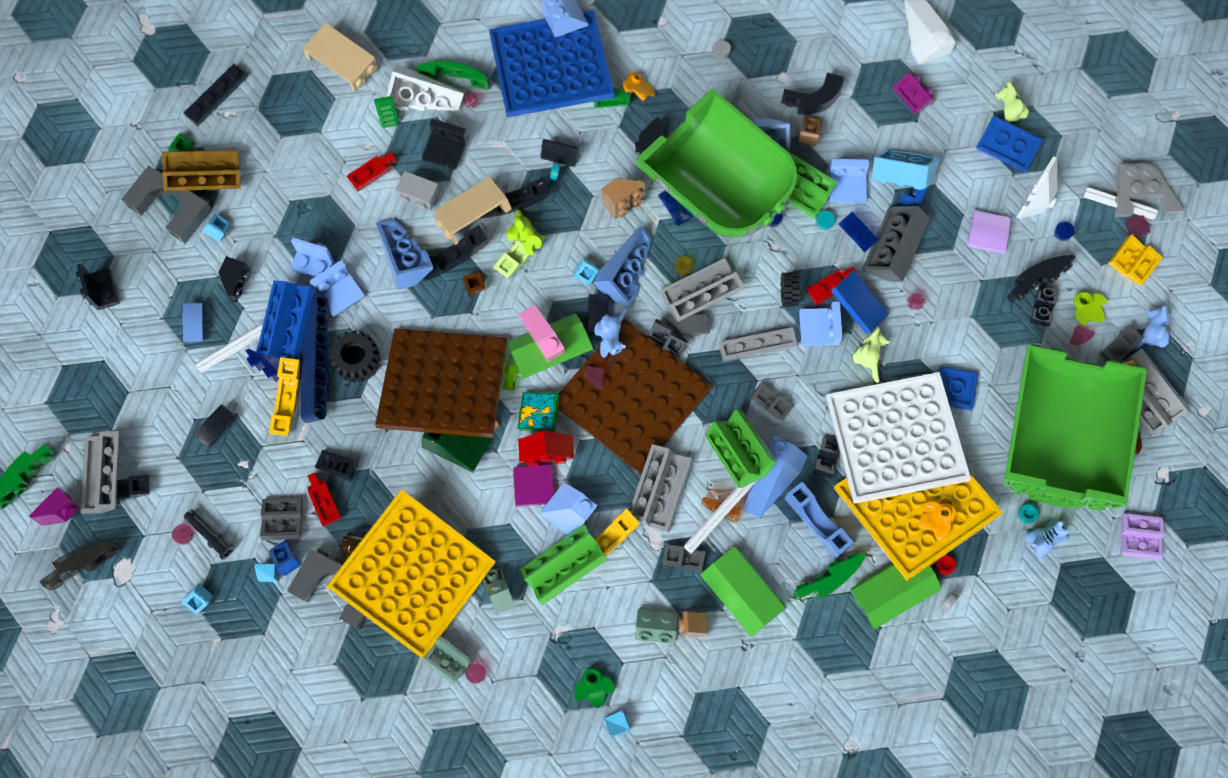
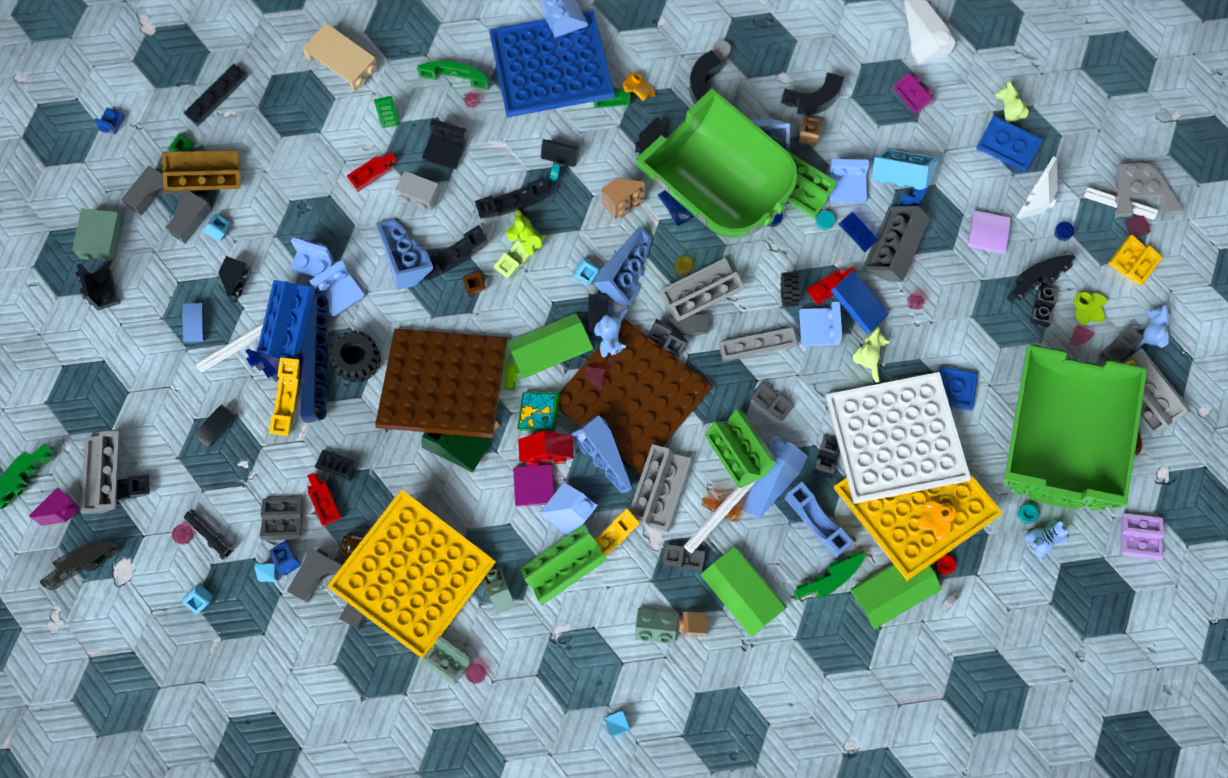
(97, 234): none -> sand green brick
(110, 121): none -> blue bracket
(421, 92): white wedge -> none
(469, 207): tan panel -> none
(542, 333): bright pink slope -> none
(595, 690): green plate -> none
(597, 441): none -> medium blue wedge
(702, 71): none -> black arch

